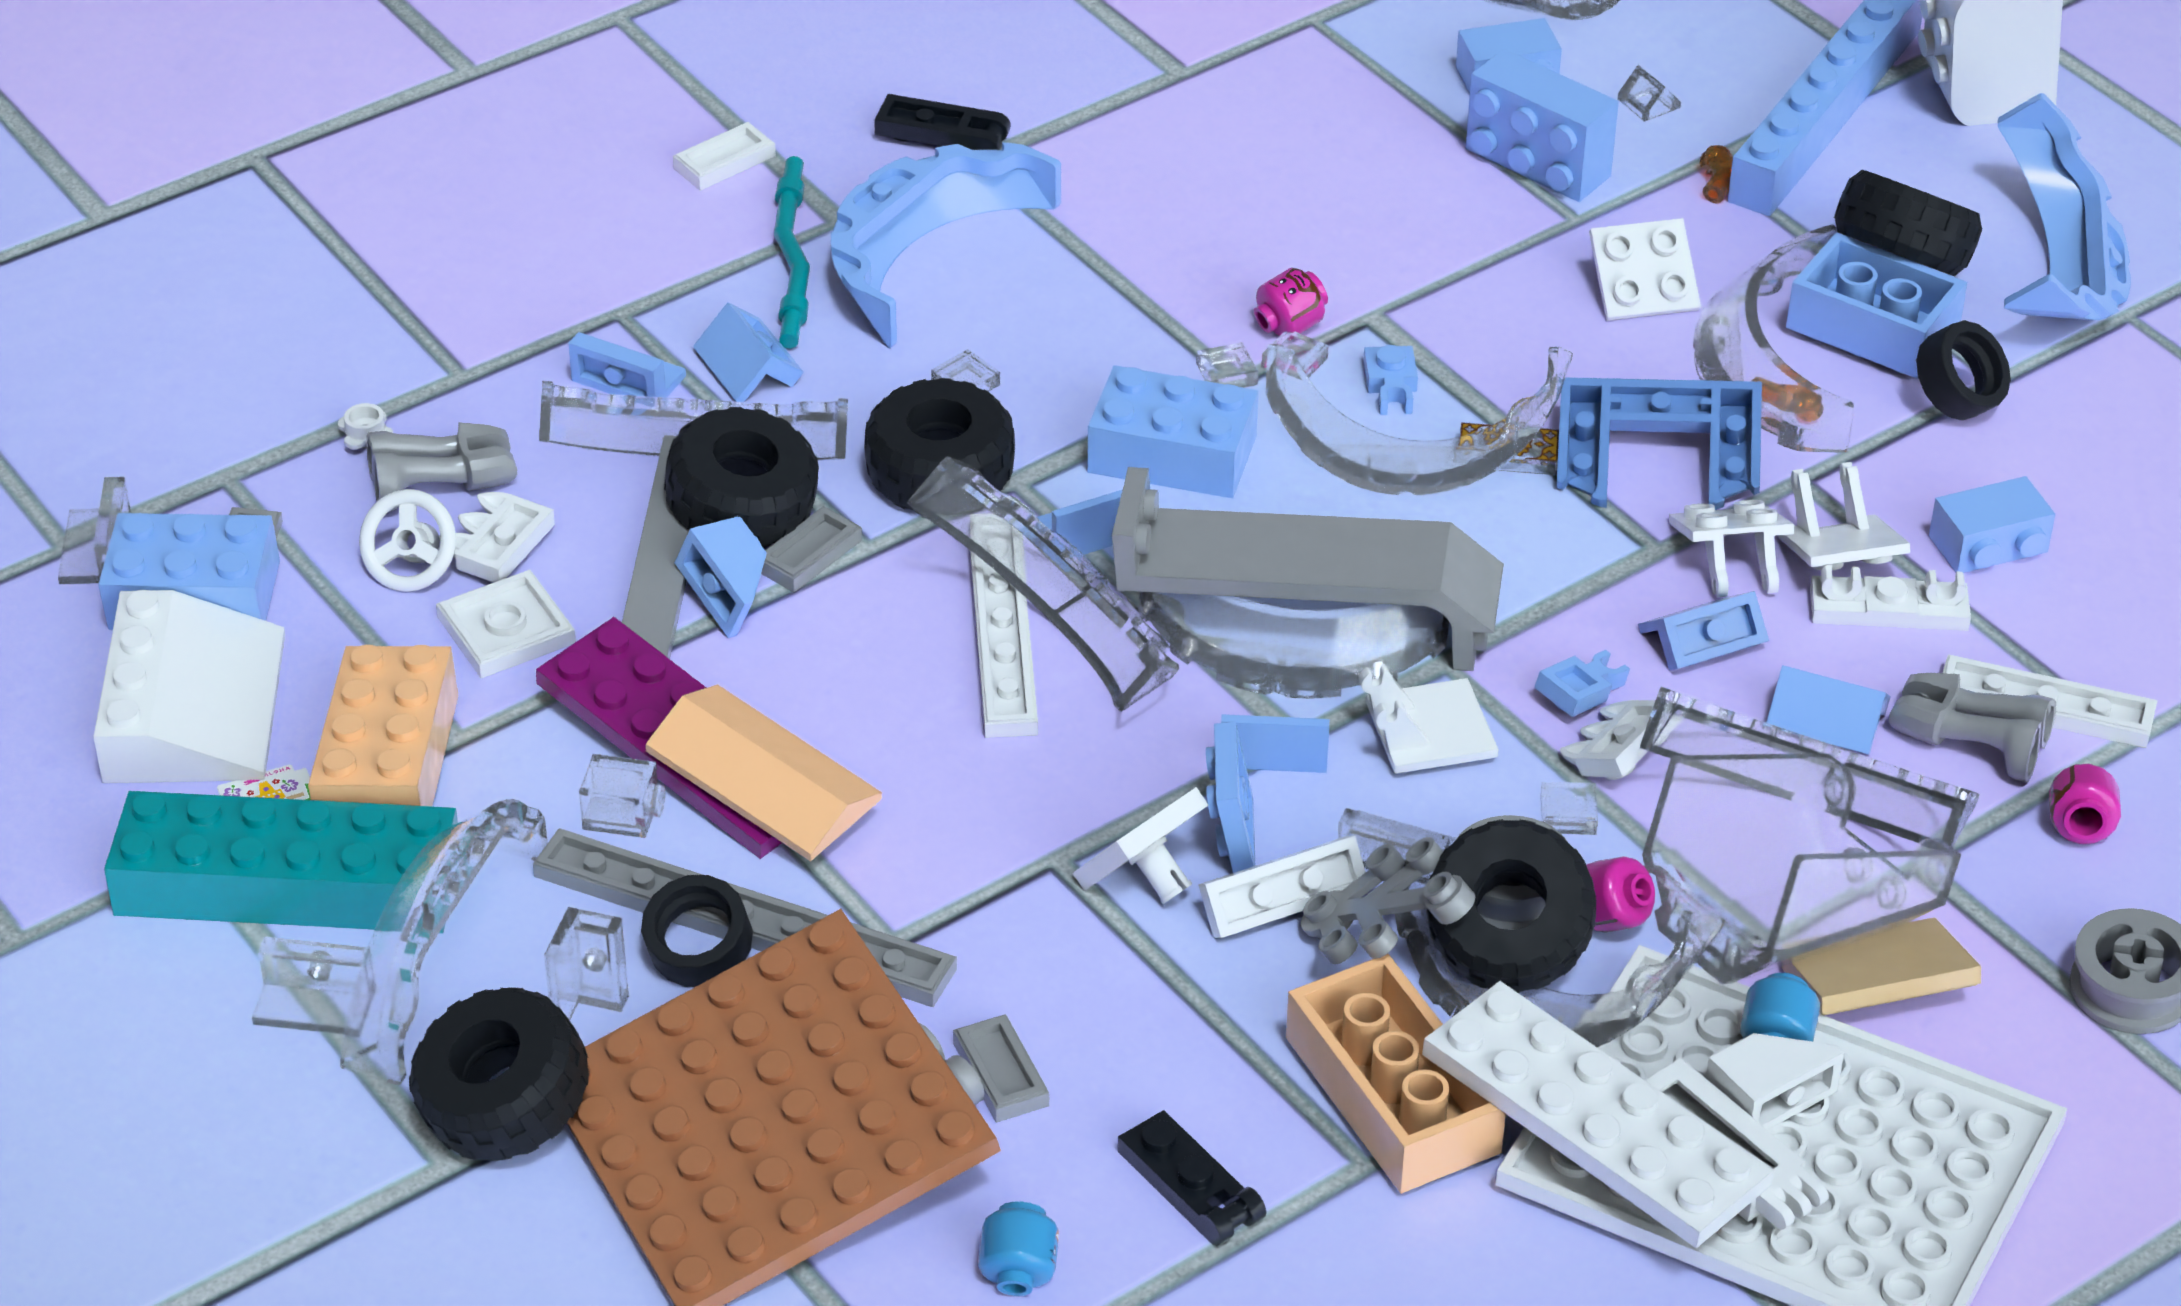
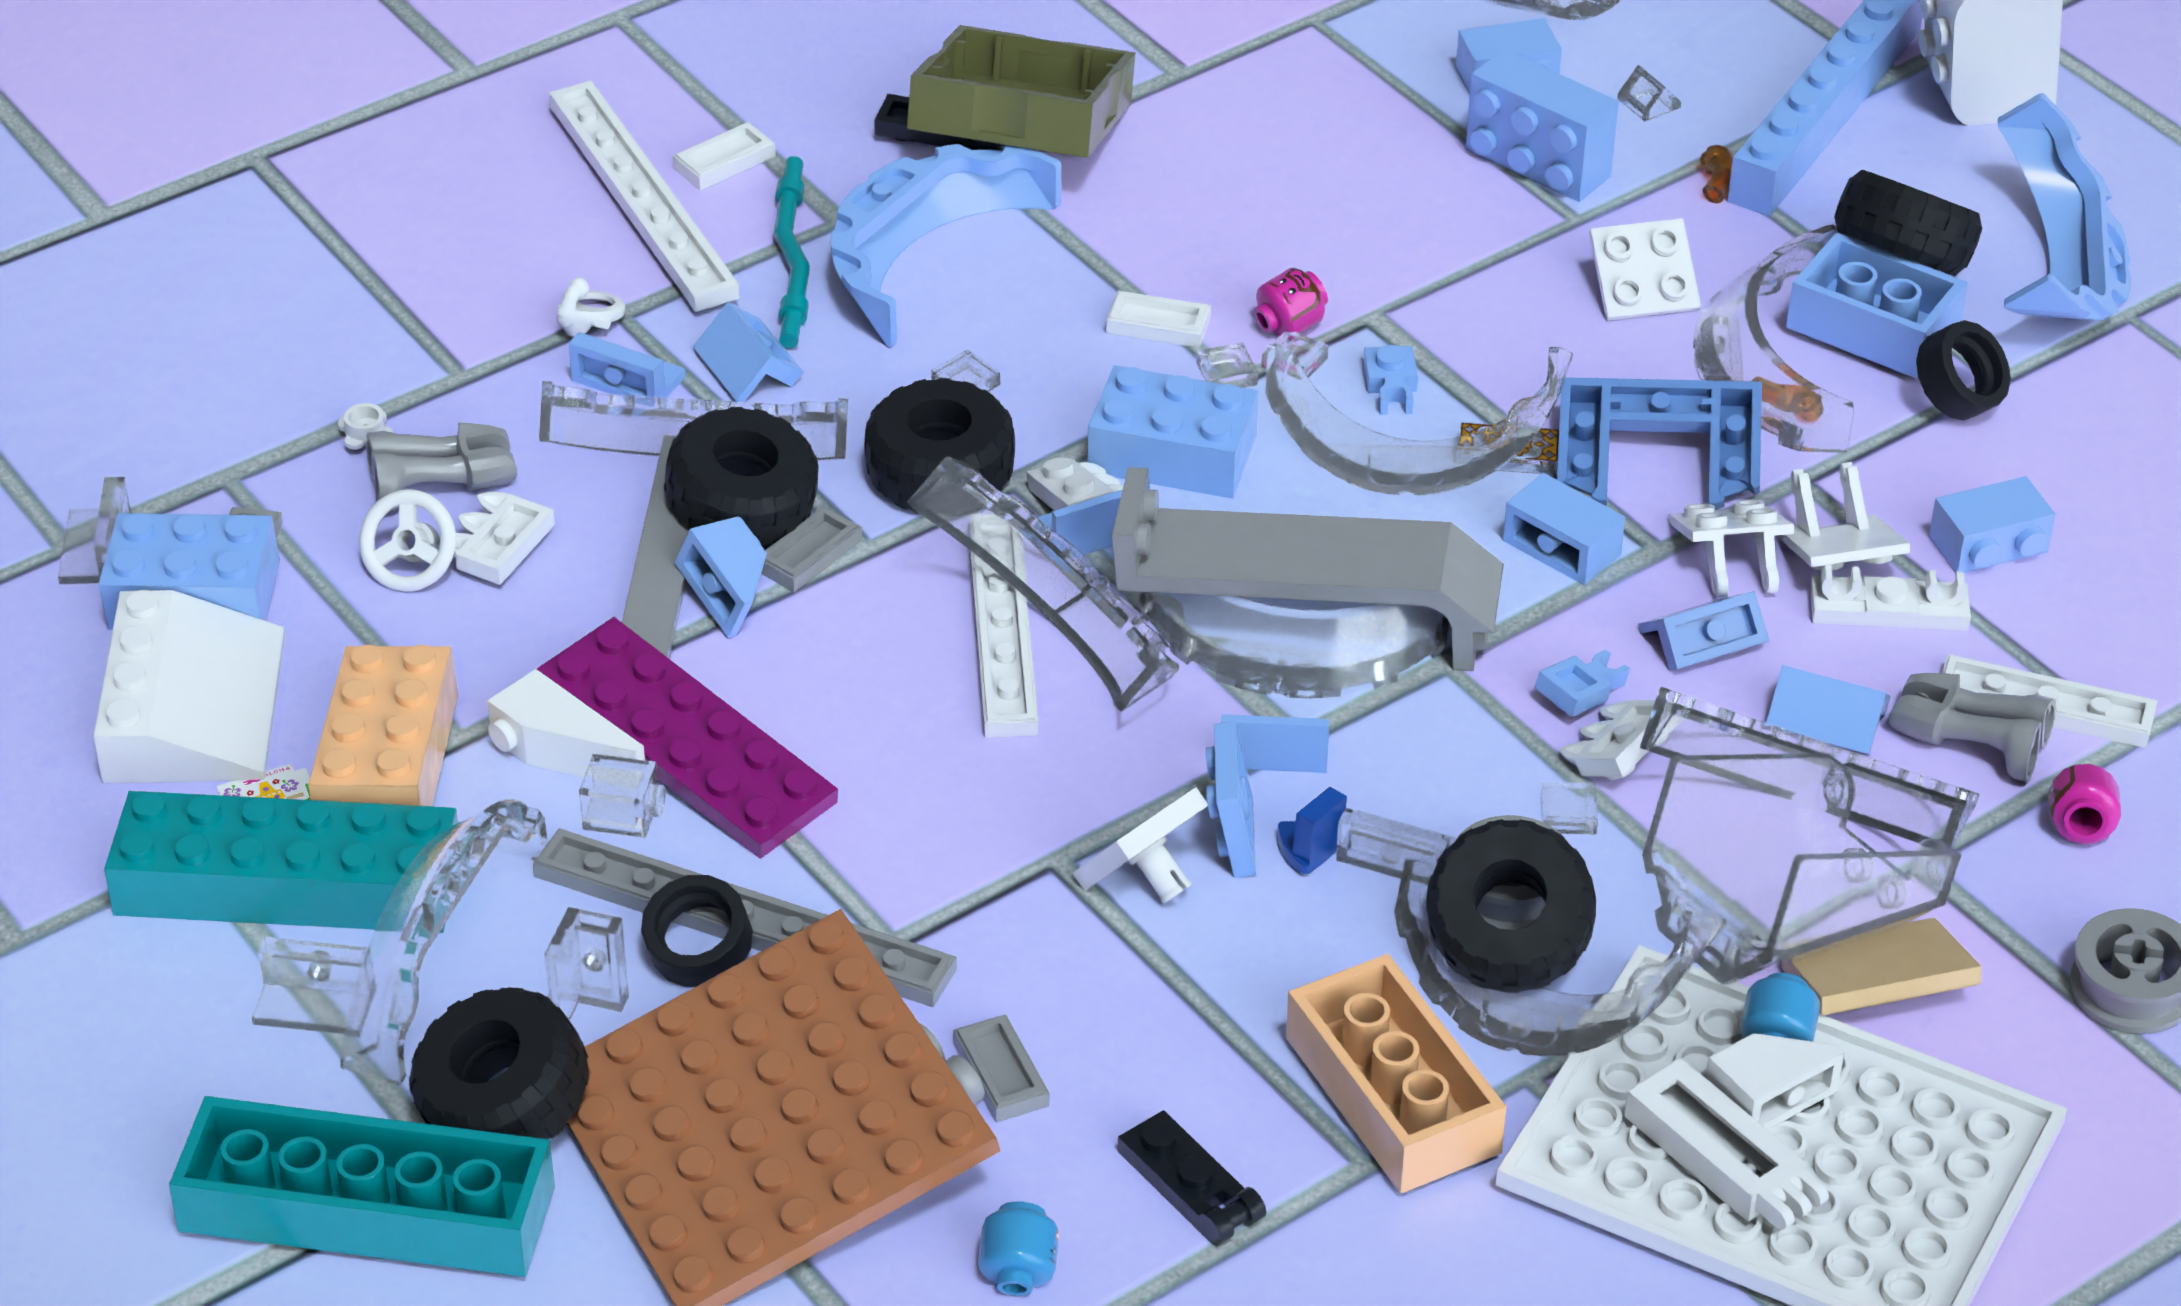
(363, 1185): none -> teal brick
(505, 623): white tile -> none
(553, 728): none -> white slope
(580, 318): none -> white piece
(644, 196): none -> white plate
(761, 770): light nougat slope -> none
(1021, 91): none -> olive tile
(1067, 482): none -> white plate
(1158, 319): none -> white tile
(1279, 886): white plate -> none
(1314, 833): none -> blue tile
(1332, 913): light grey plant -> none
(1427, 722): white plate -> none
(1564, 528): none -> light blue brick
(1598, 1113): white plate -> none
(1622, 893): dark pink head -> none

